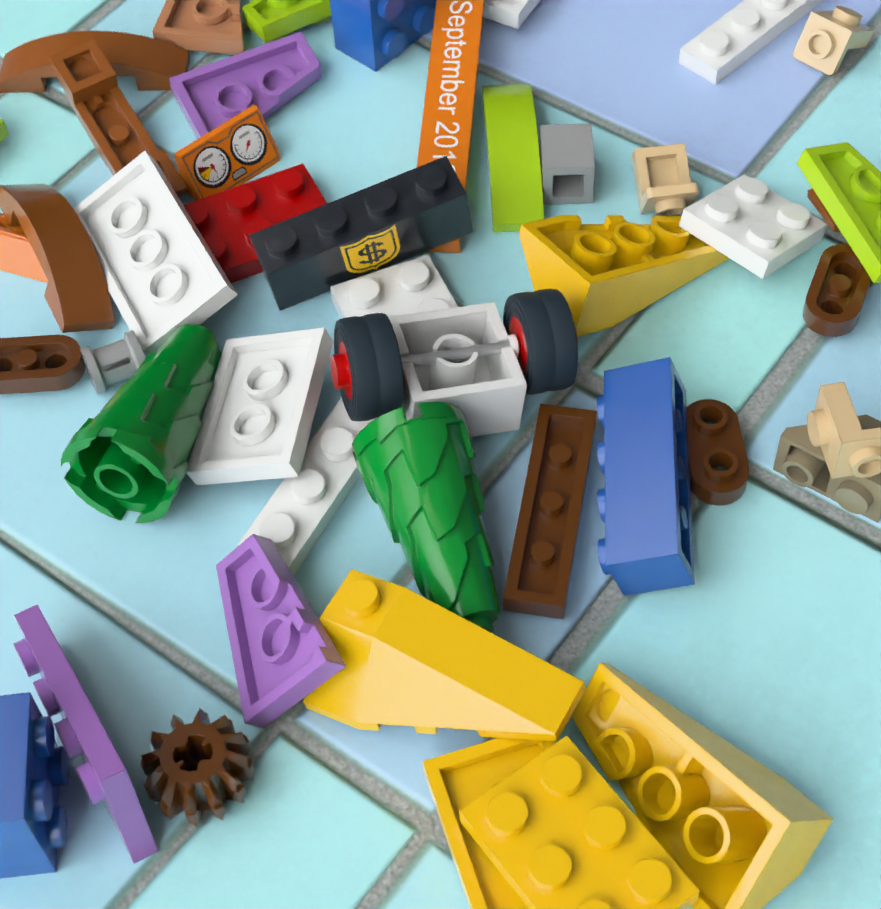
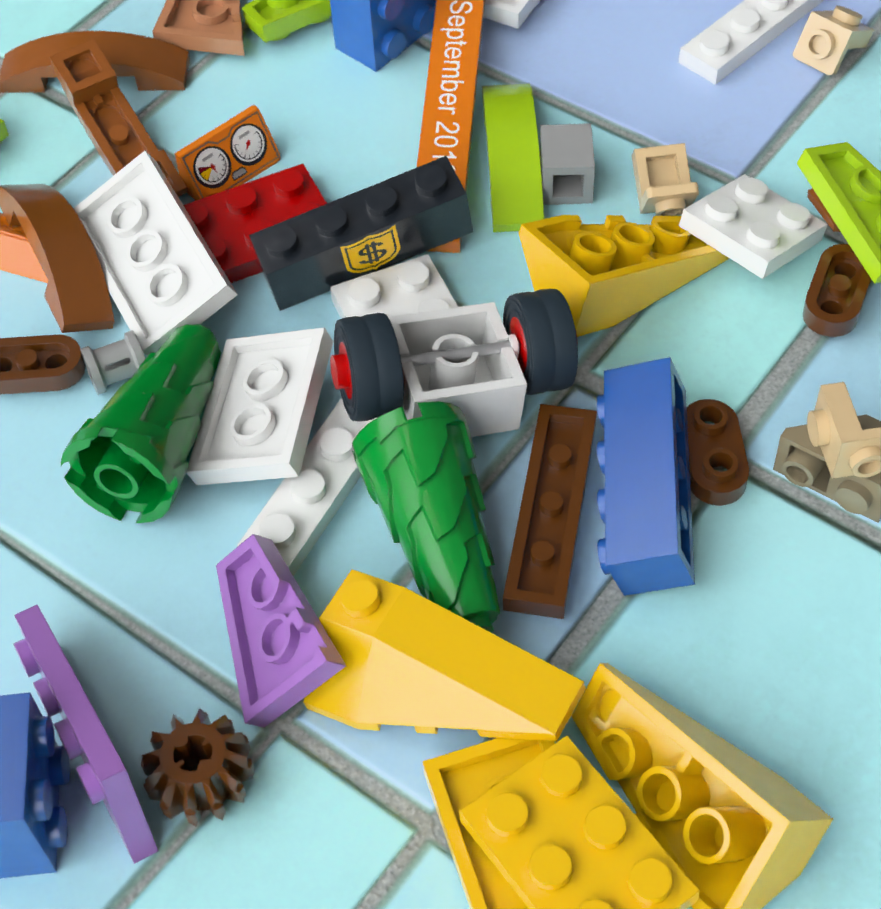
(257, 77): medium lavender wing -> none

